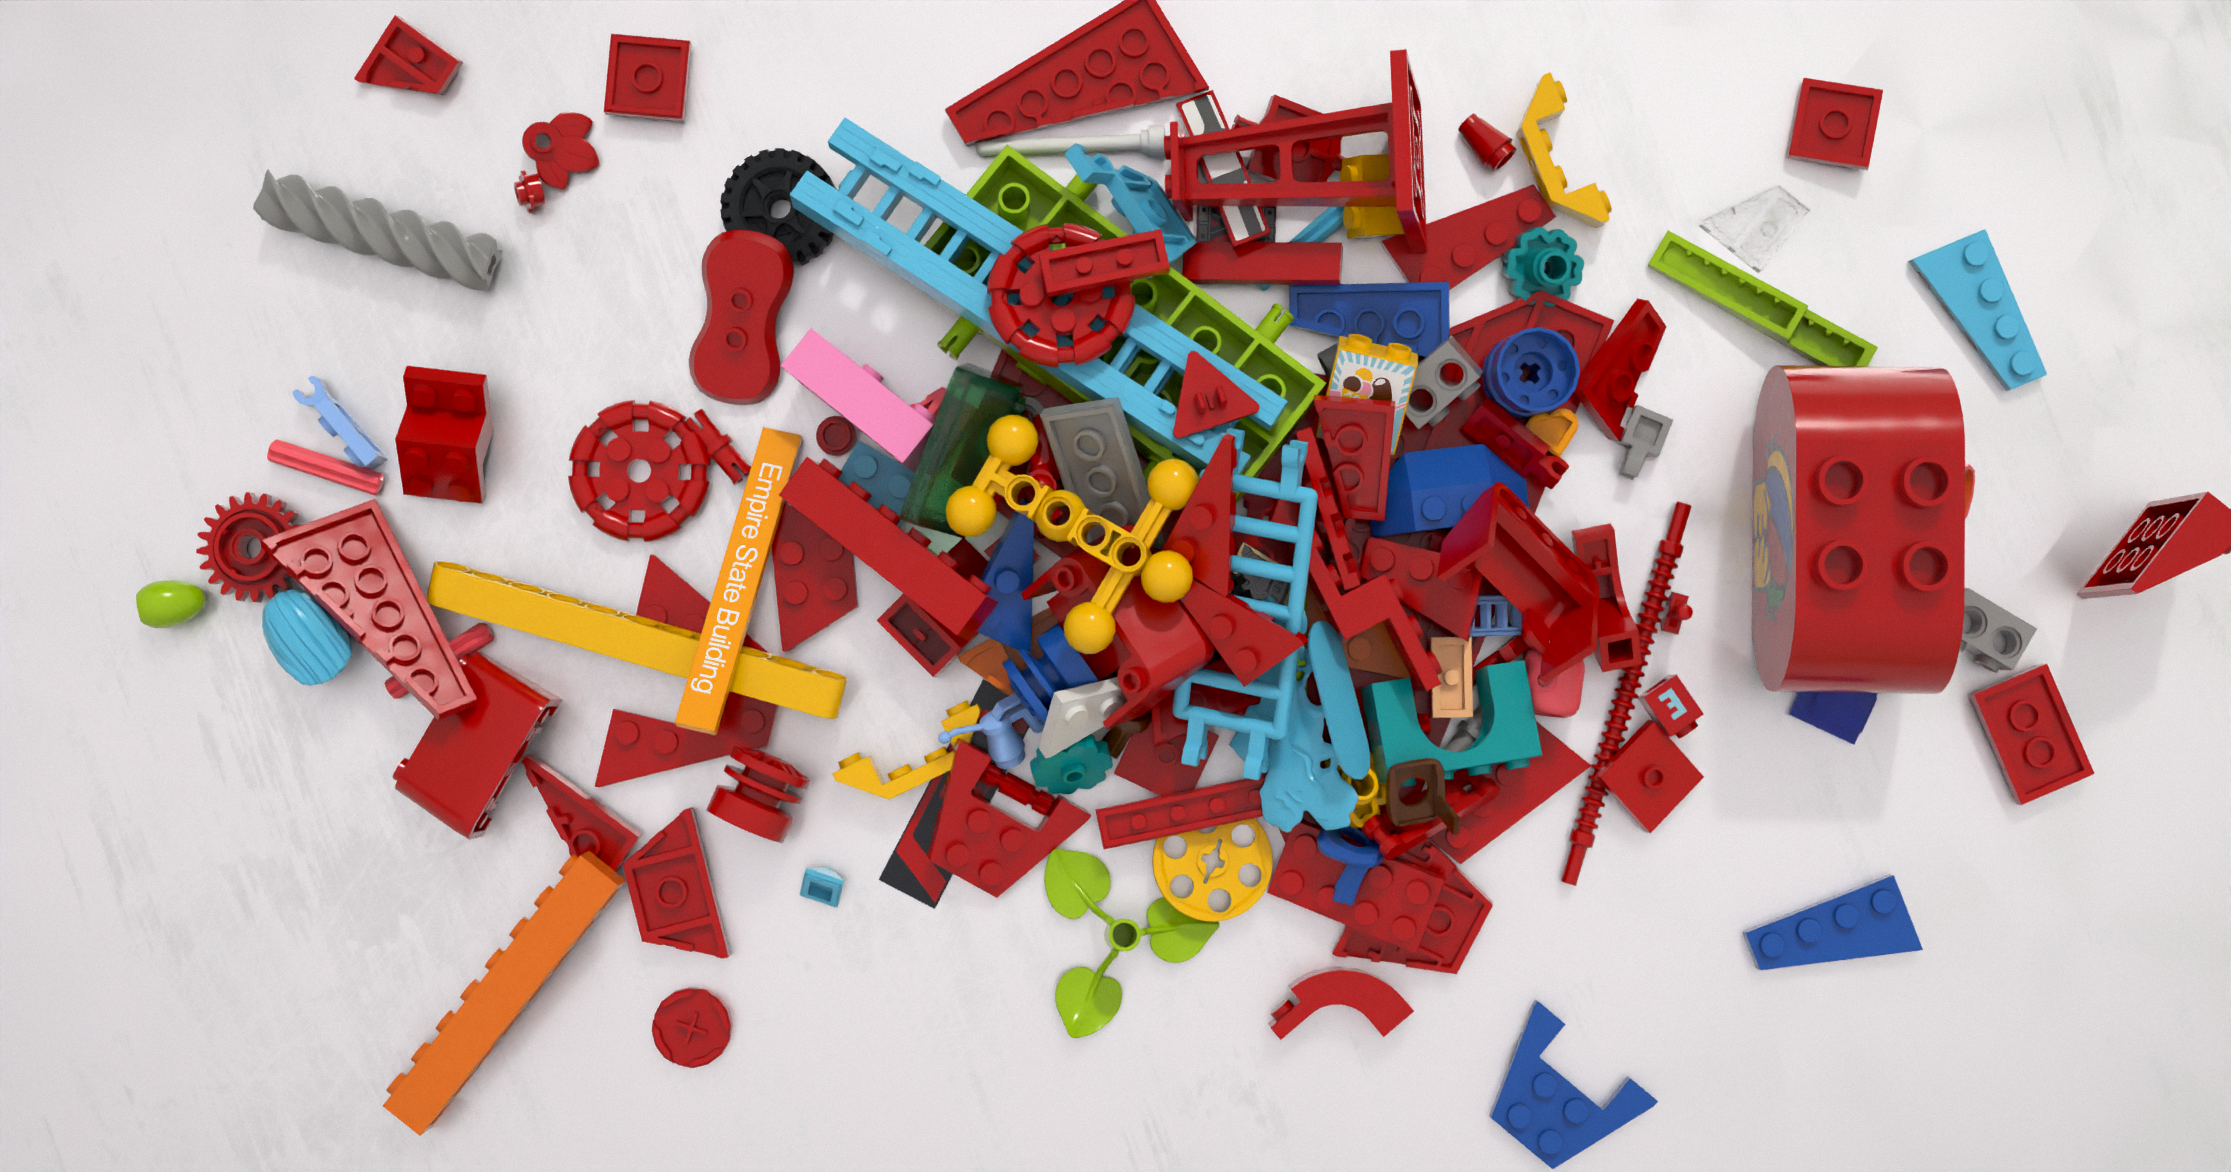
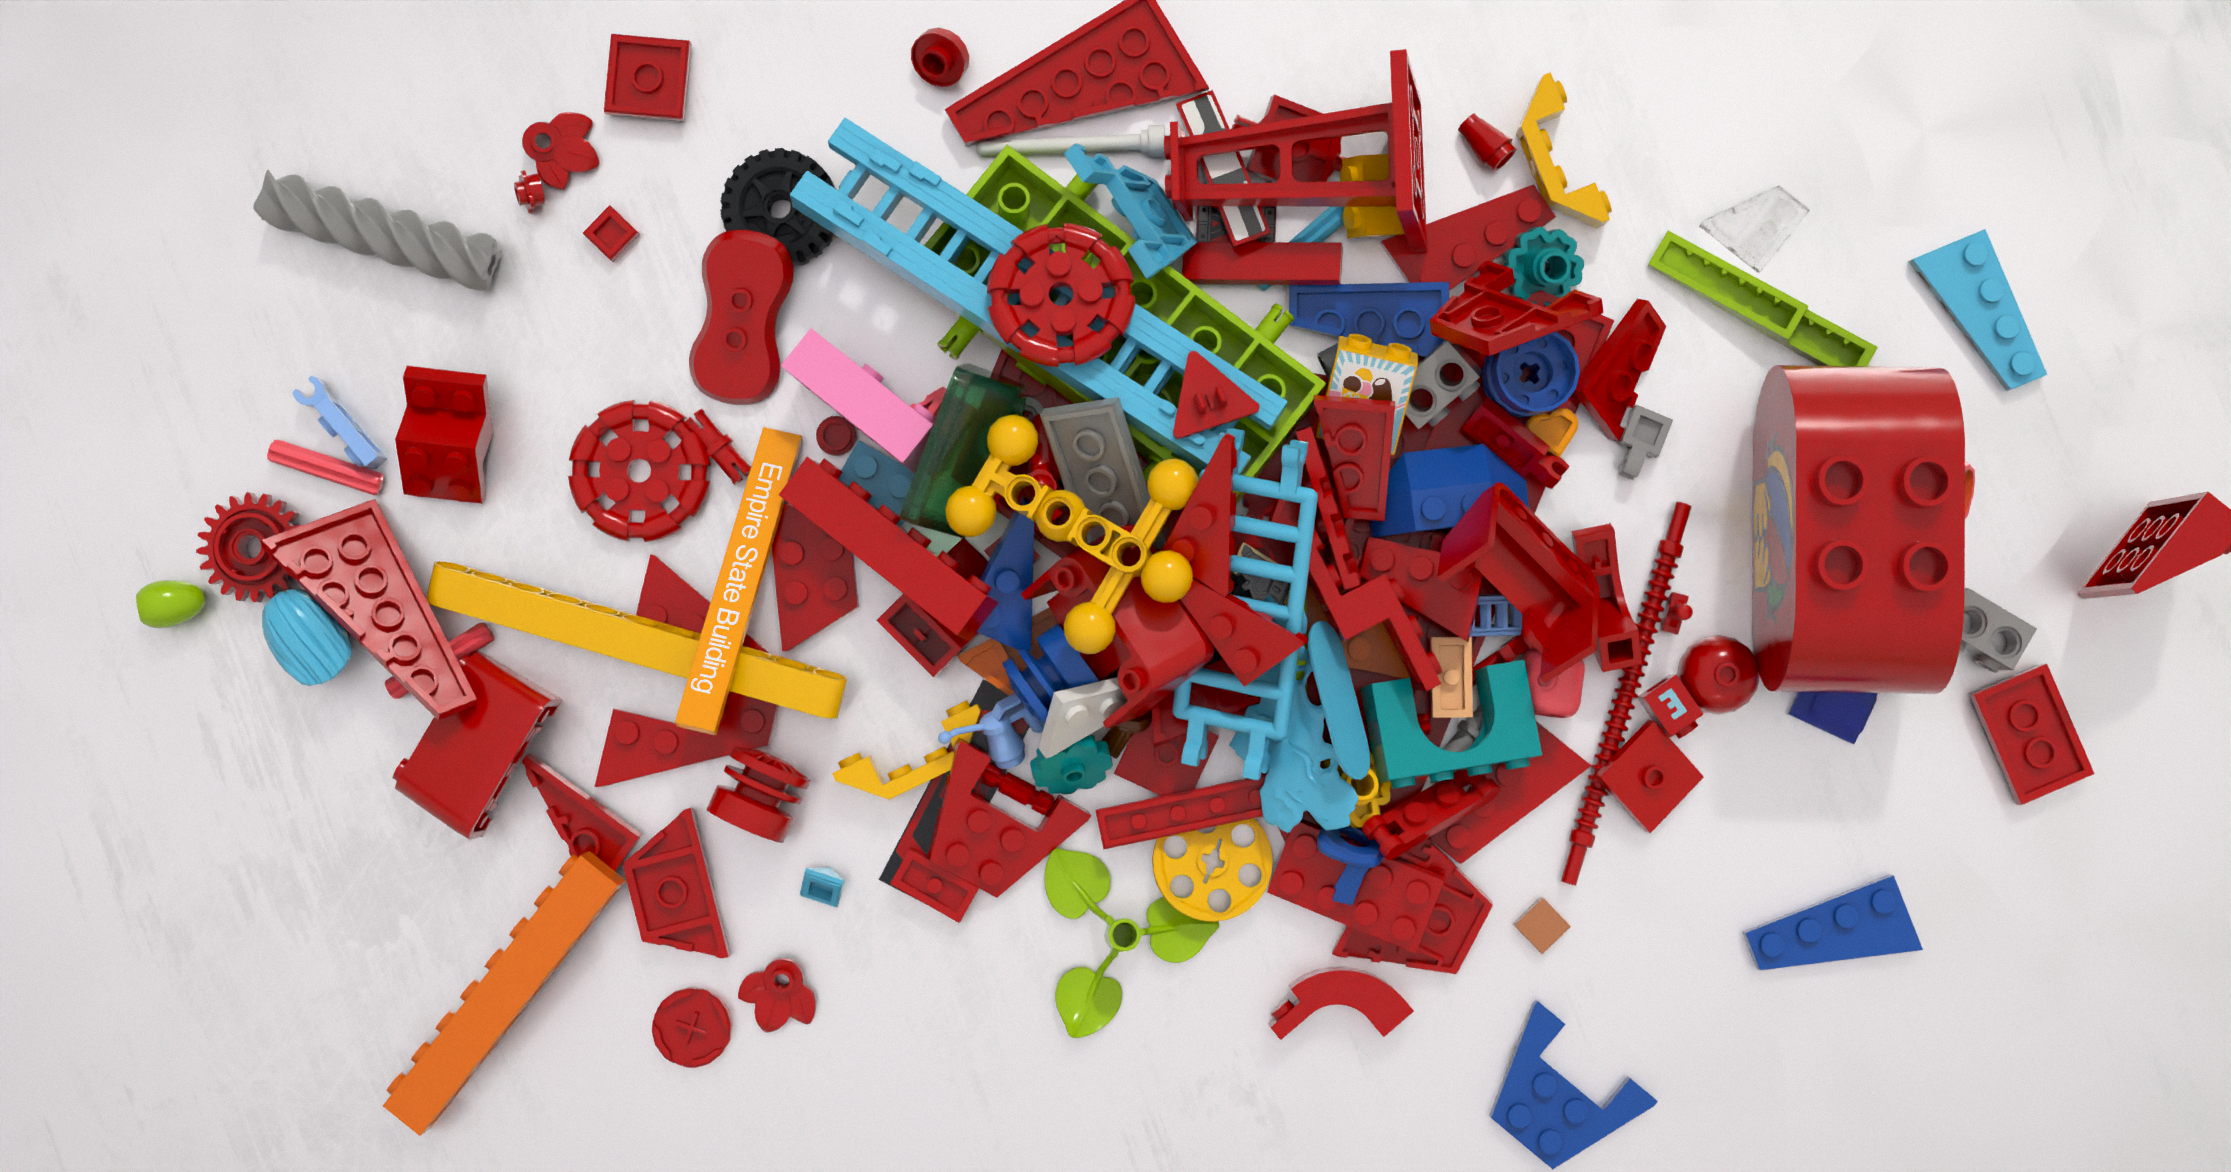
(409, 60): red wing -> none
(611, 233): none -> red tile
(776, 1000): none -> red plate
(934, 885): none -> red plate
(940, 57): none -> red plate
(1104, 263): red plate -> none
(1432, 804): reddish brown piece -> none
(1496, 321): none -> red wing
(1541, 925): none -> nougat tile
(1719, 674): none -> red cylinder
(1835, 123): red plate -> none

